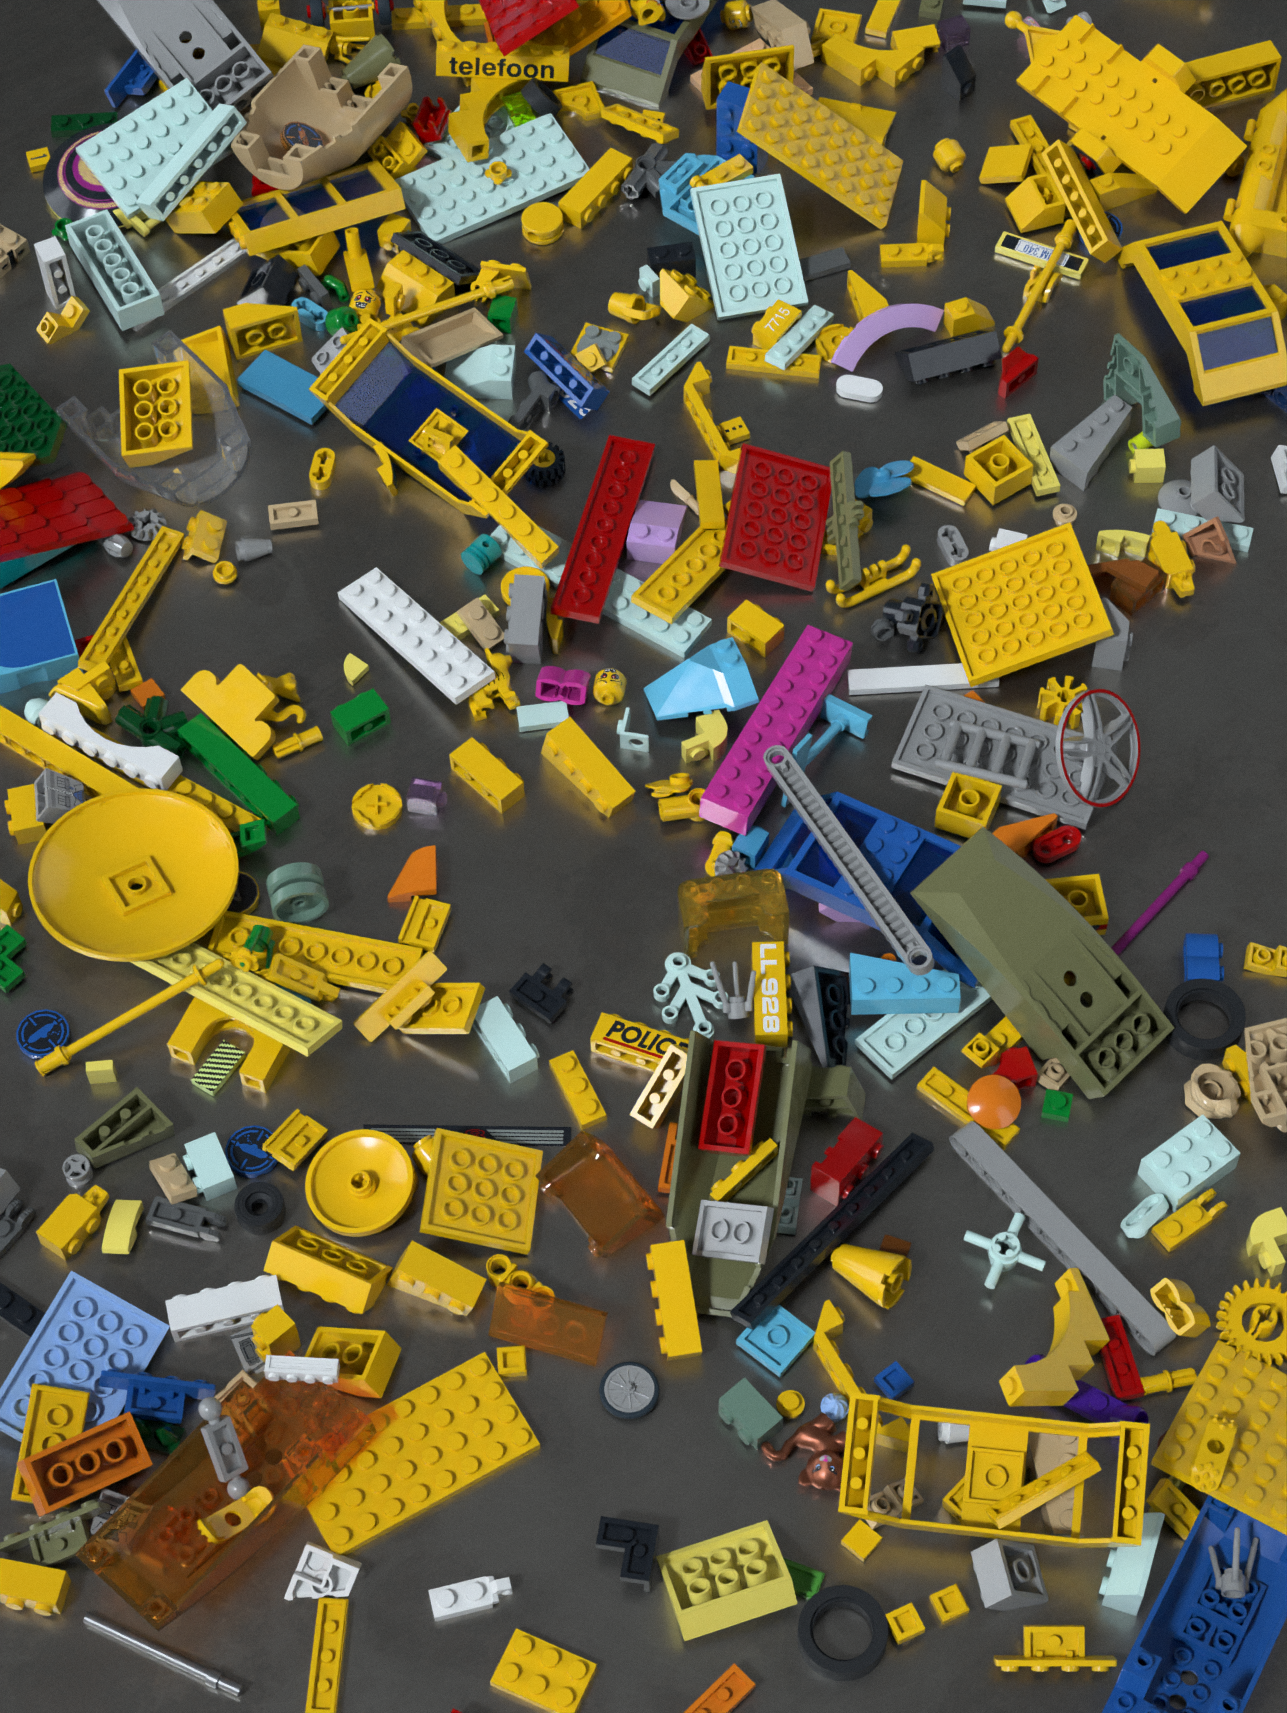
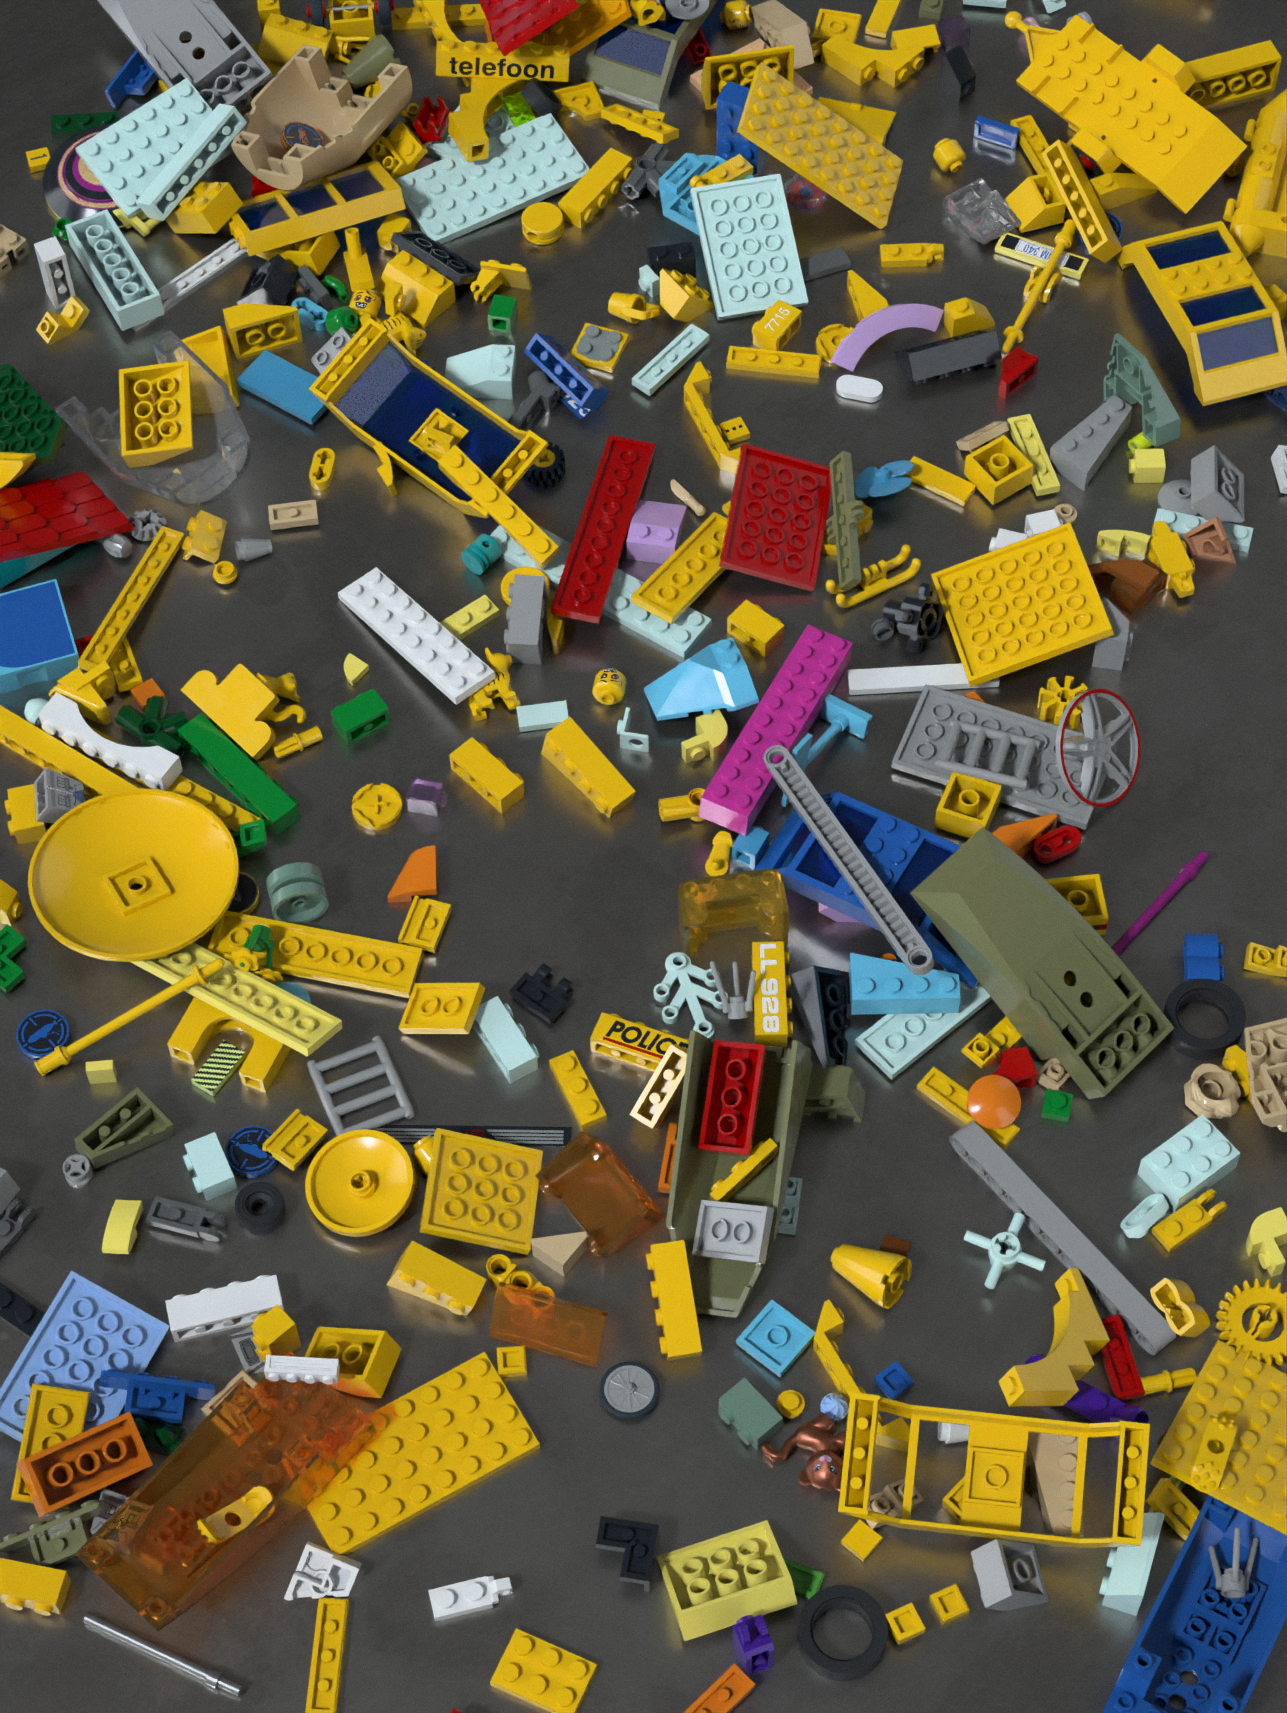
(73, 1222): yellow hinge -> none
(173, 1178): tan plate -> none
(224, 1448): light grey plate -> none
(301, 979): yellow hinge -> none
(327, 1269): yellow slope -> none
(386, 1066): none -> light grey bar
(402, 998): yellow bracket -> none
(451, 338): tan slope -> none
(481, 624): tan plate -> none
(489, 289): yellow bar -> none
(498, 172): yellow plate -> none
(560, 1251): none -> tan slope
(563, 685): dark pink brick -> none
(591, 358): yellow plate -> none
(677, 784): yellow plate -> none
(709, 494): yellow tile -> none
(729, 859): light grey gear -> none
(753, 1644): none -> dark purple hinge
(799, 337): light aqua plate -> none
(803, 193): none -> clear tile
(831, 1231): black plate -> none
(846, 1161): red wedge -> none
(932, 215): yellow slope -> none
(948, 547): light grey beam -> none
(980, 212): none -> clear slope
(996, 132): none -> blue tile
(1006, 164): yellow tile -> none
(1041, 522): none -> white brick
(1043, 1489): yellow tile -> none
(1054, 1647): yellow bracket -> none

